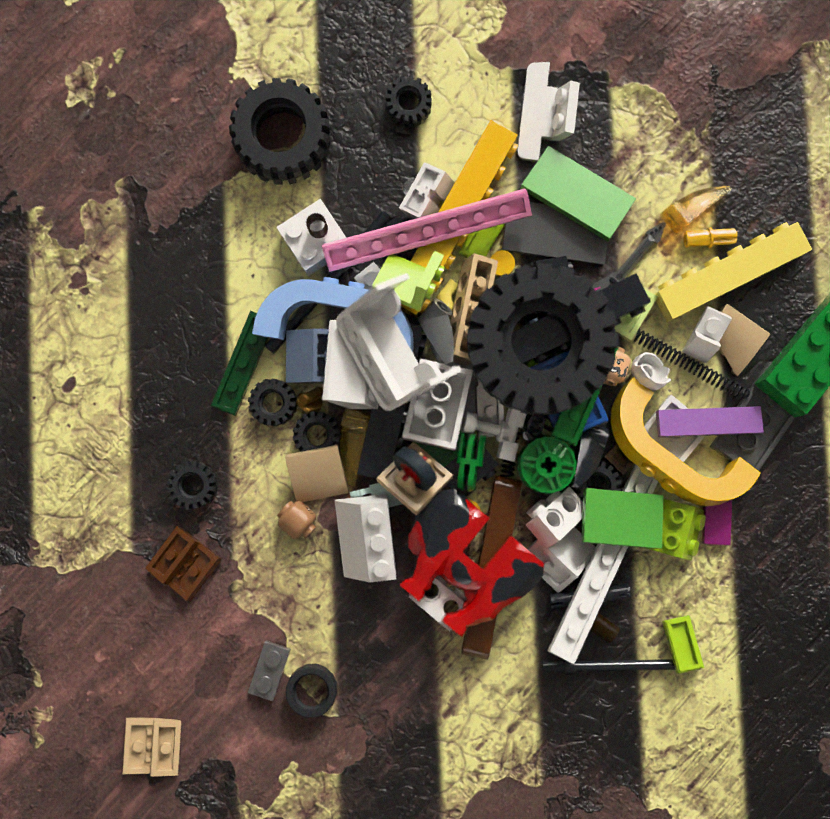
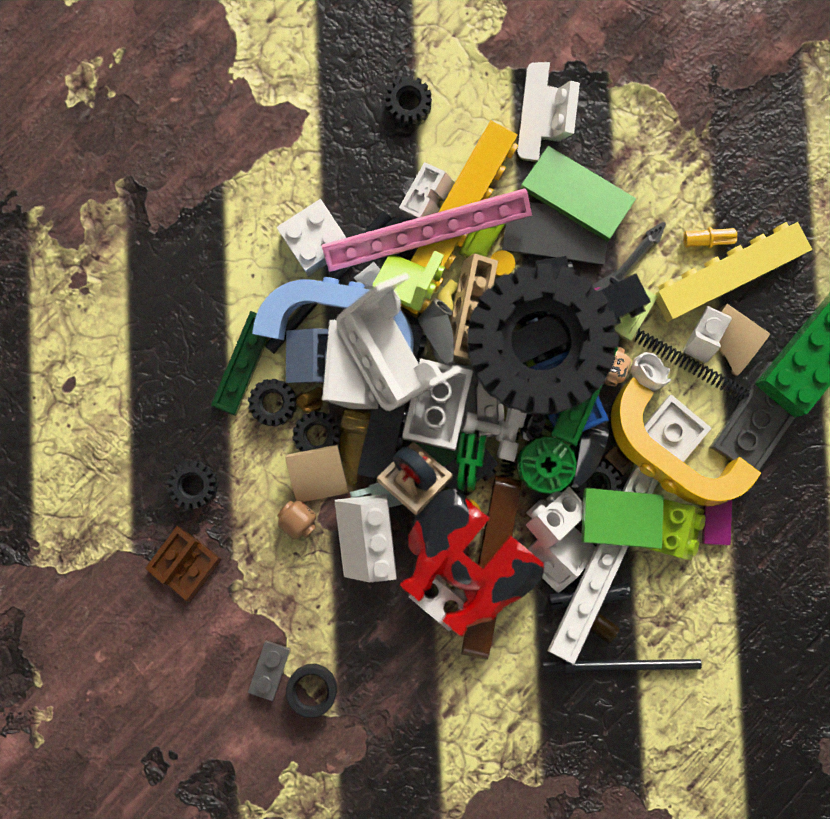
(151, 746): tan slope -> none
(271, 100): black tyre -> none
(314, 217): dark brown piece -> none
(683, 644): lime tile -> none
(689, 208): clear yellow piece -> none
(709, 421): medium lavender tile -> none

